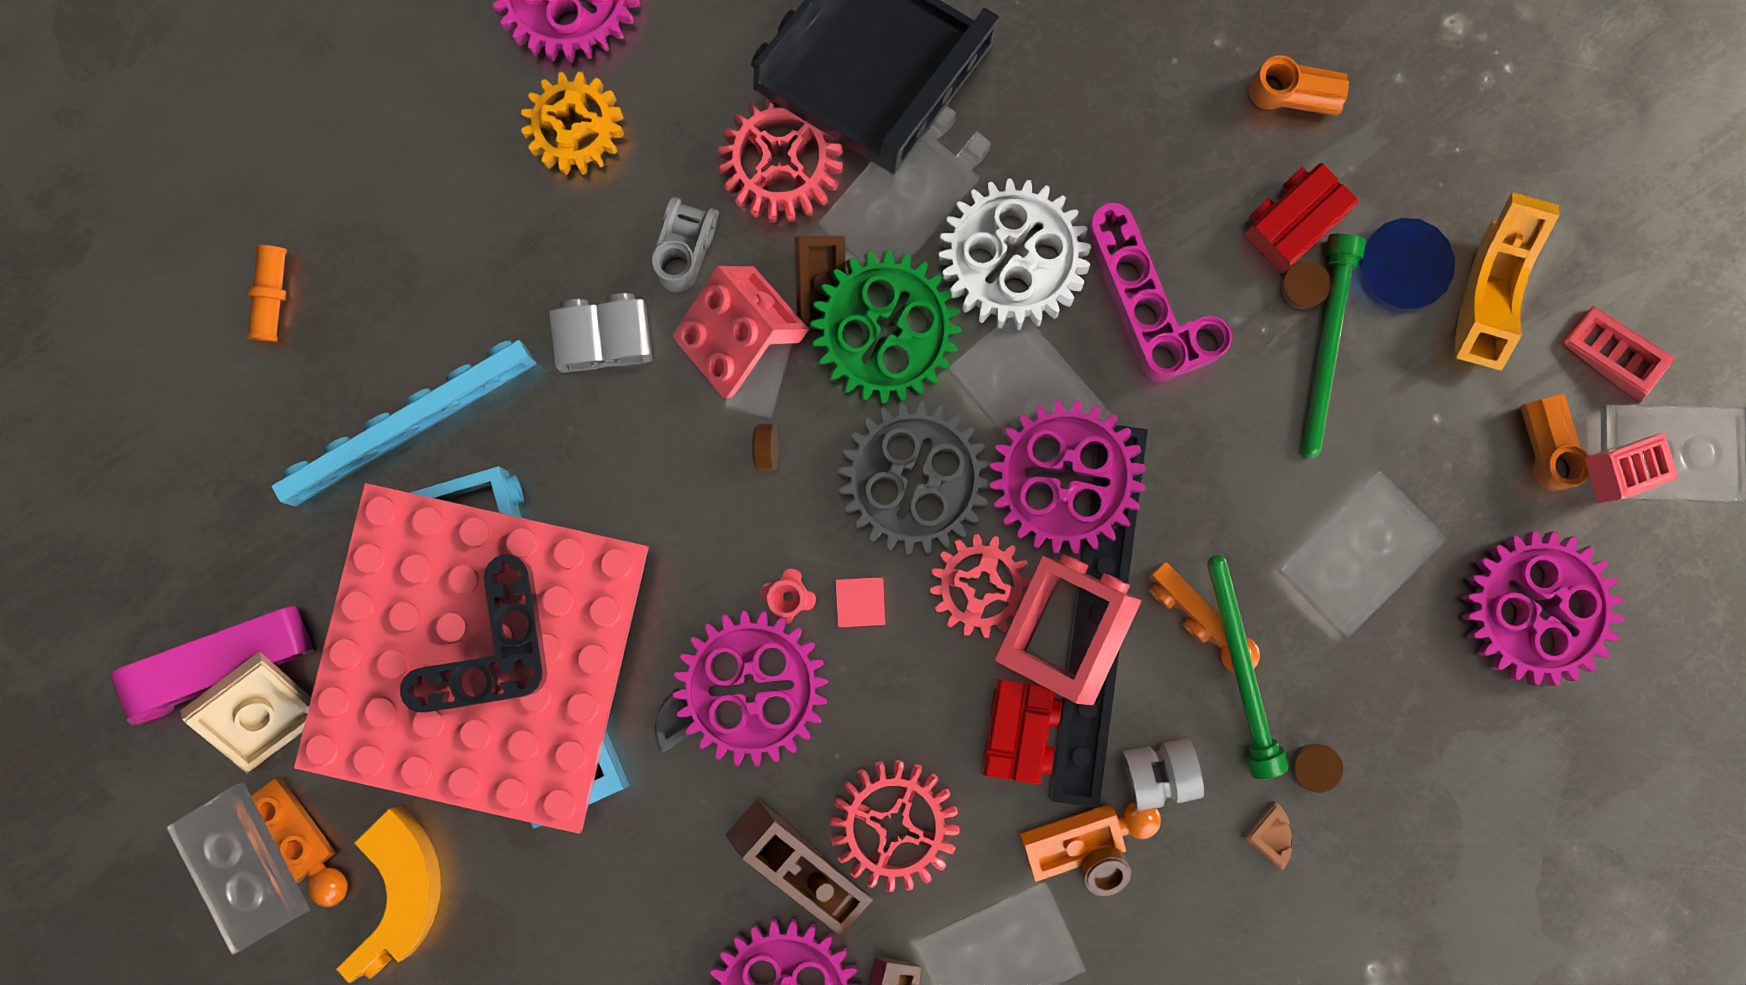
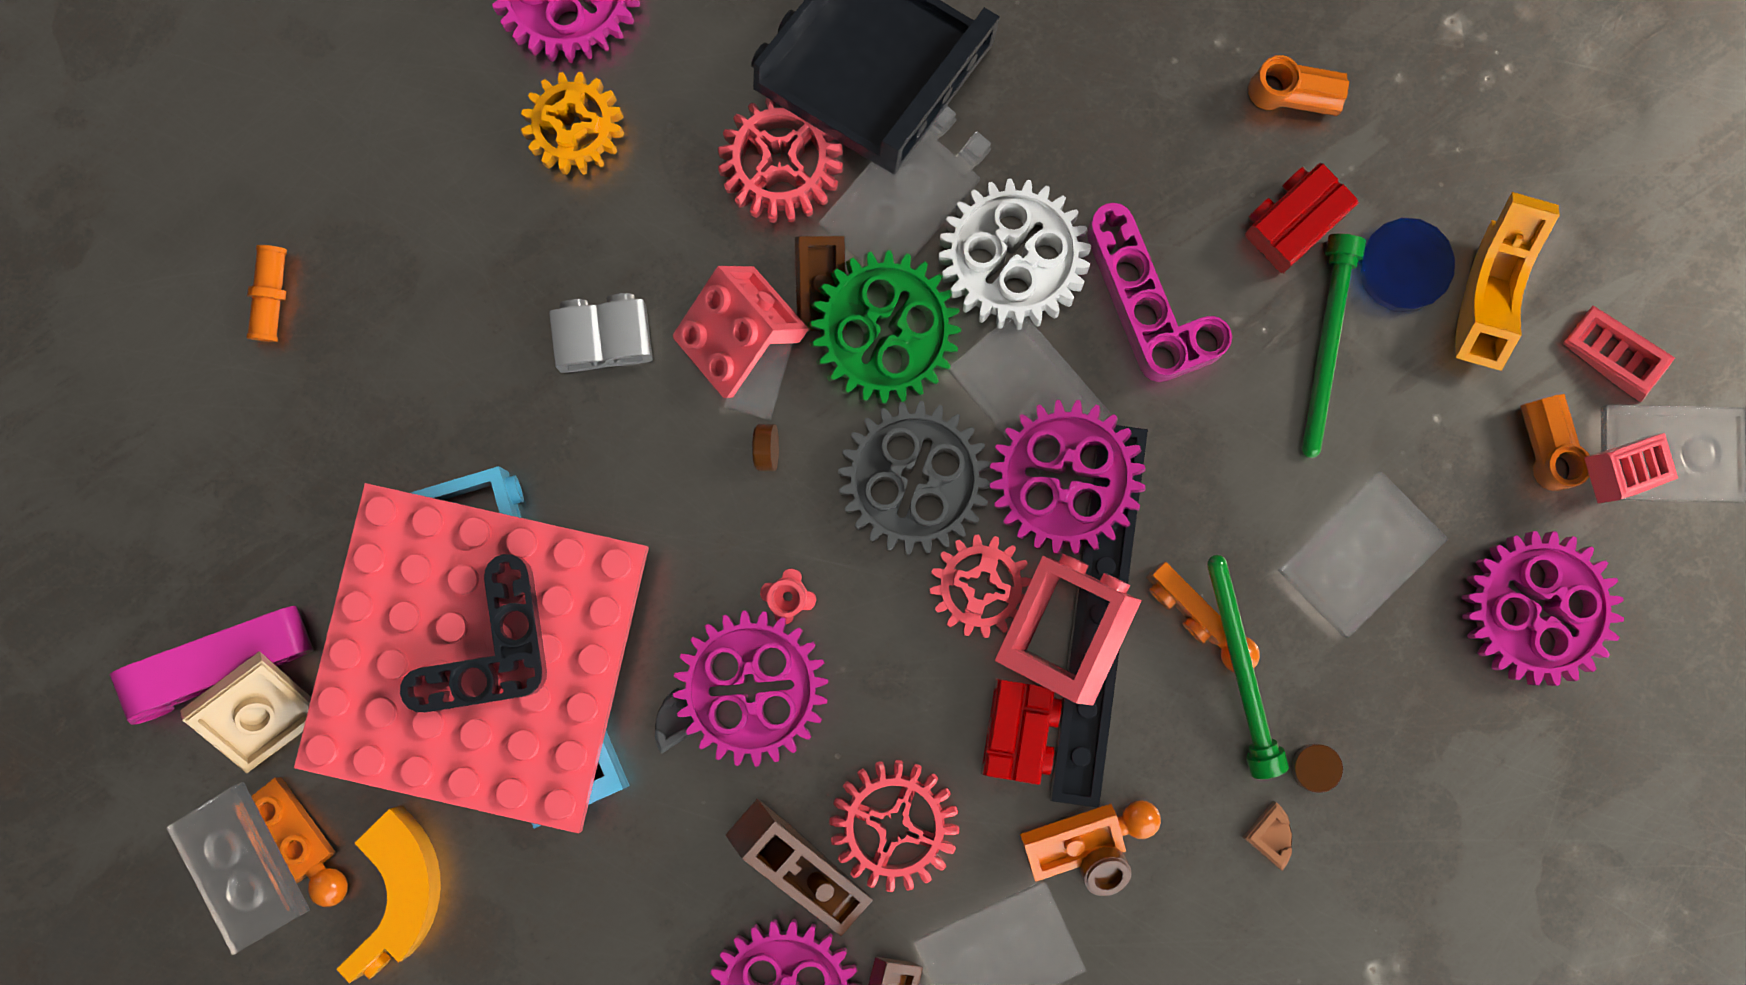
(389, 431): medium azure plate -> none
(684, 235): light grey piece -> none
(860, 602): coral tile -> none
(1178, 769): light grey wheel -> none
(1305, 285): reddish brown tile -> none

